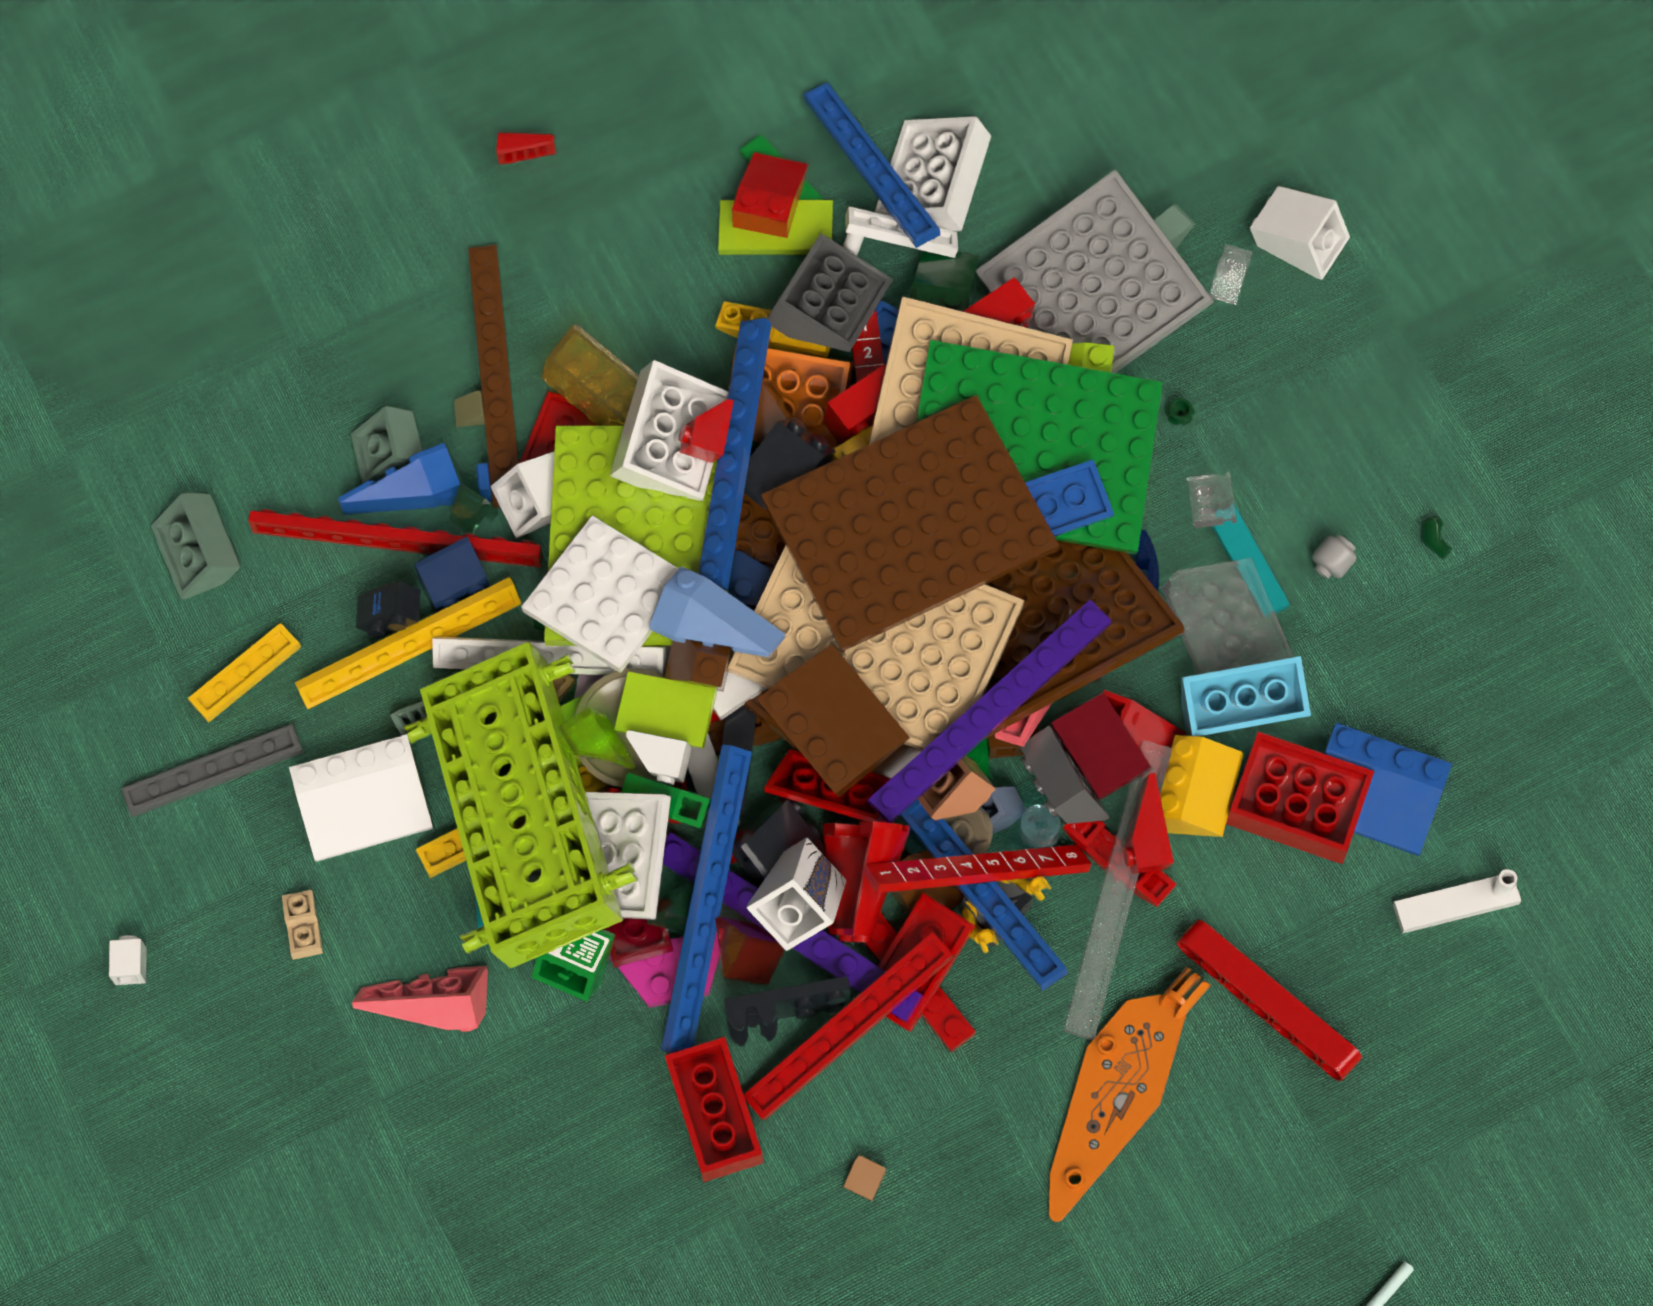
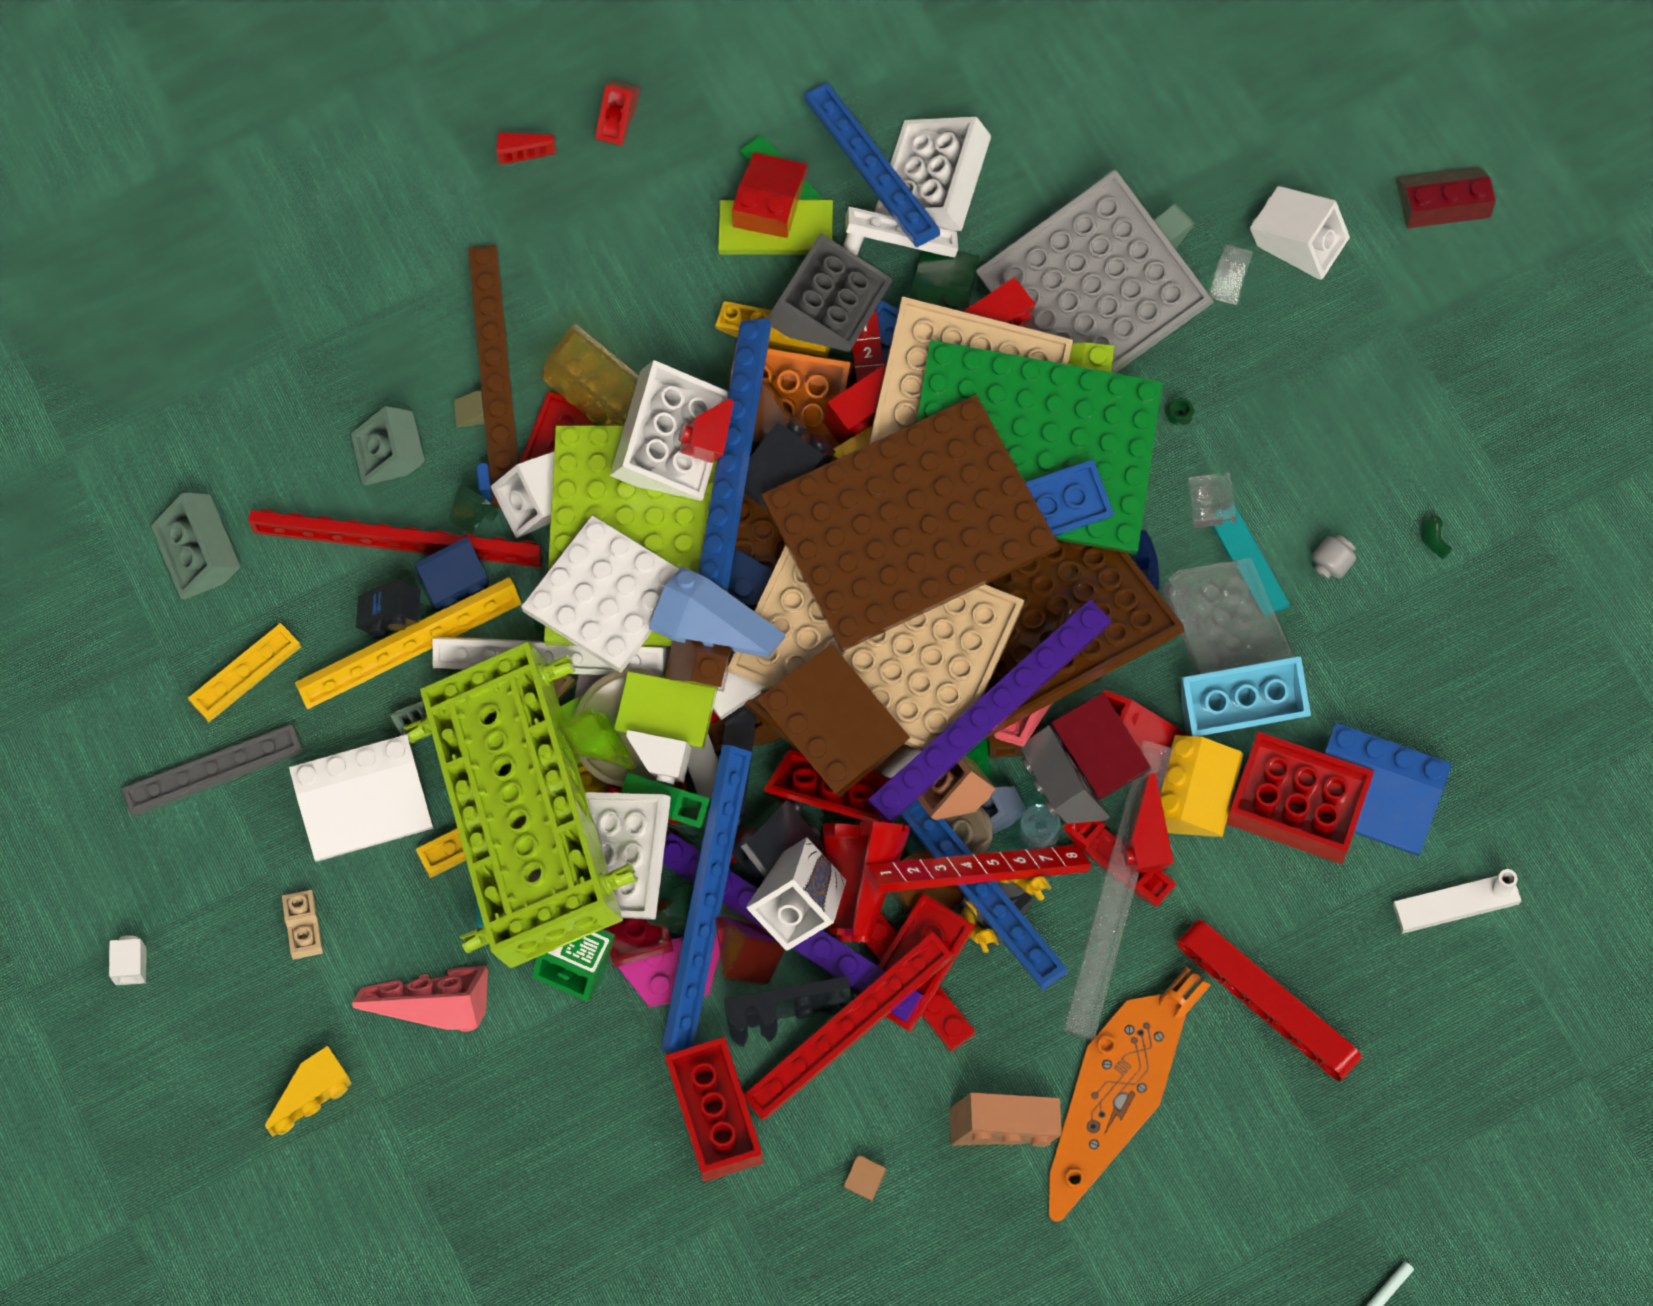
(311, 1085): none -> yellow slope
(421, 484): blue wedge -> none
(616, 112): none -> red arch
(1005, 1120): none -> nougat wedge
(1446, 197): none -> dark red slope

